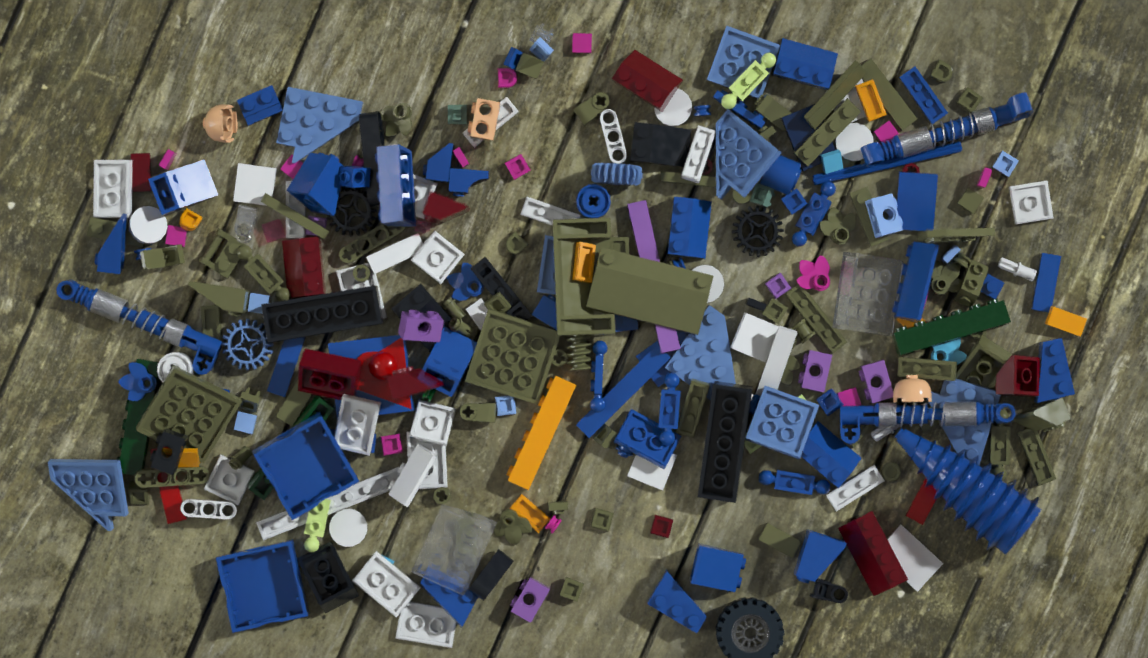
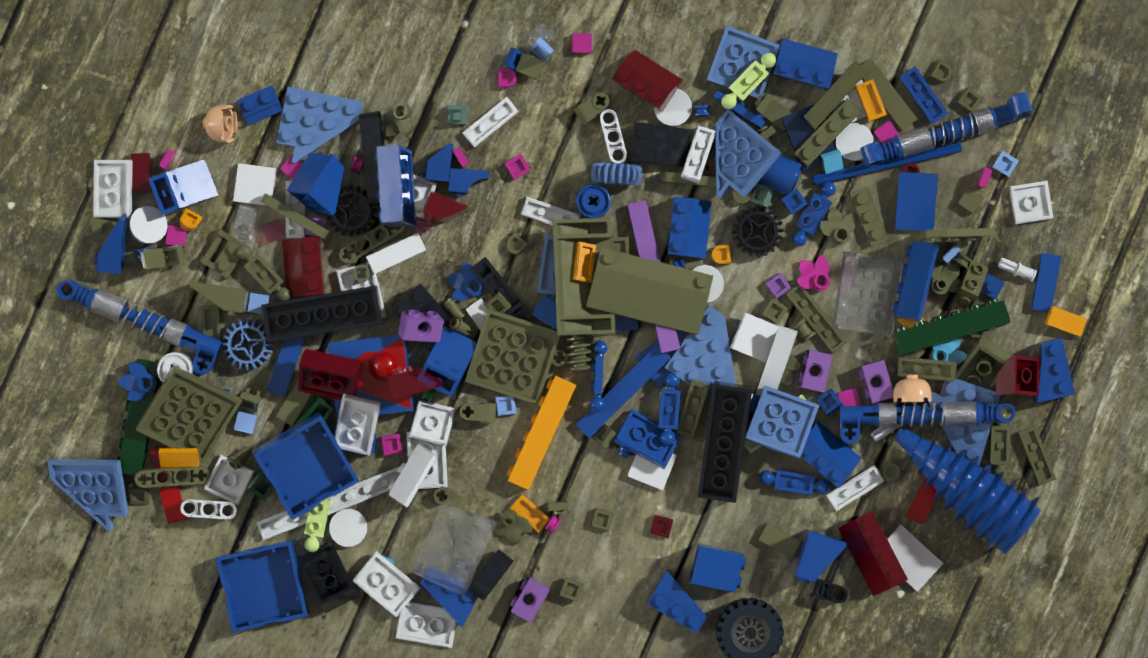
(176, 442): black brick -> none
(354, 176): blue brick -> none
(437, 257): white tile -> none
(489, 120): light nougat brick -> none
(721, 254): none -> light orange tile
(755, 304): black tile -> none
(880, 225): light blue brick -> none
(1044, 416): olive slope -> none

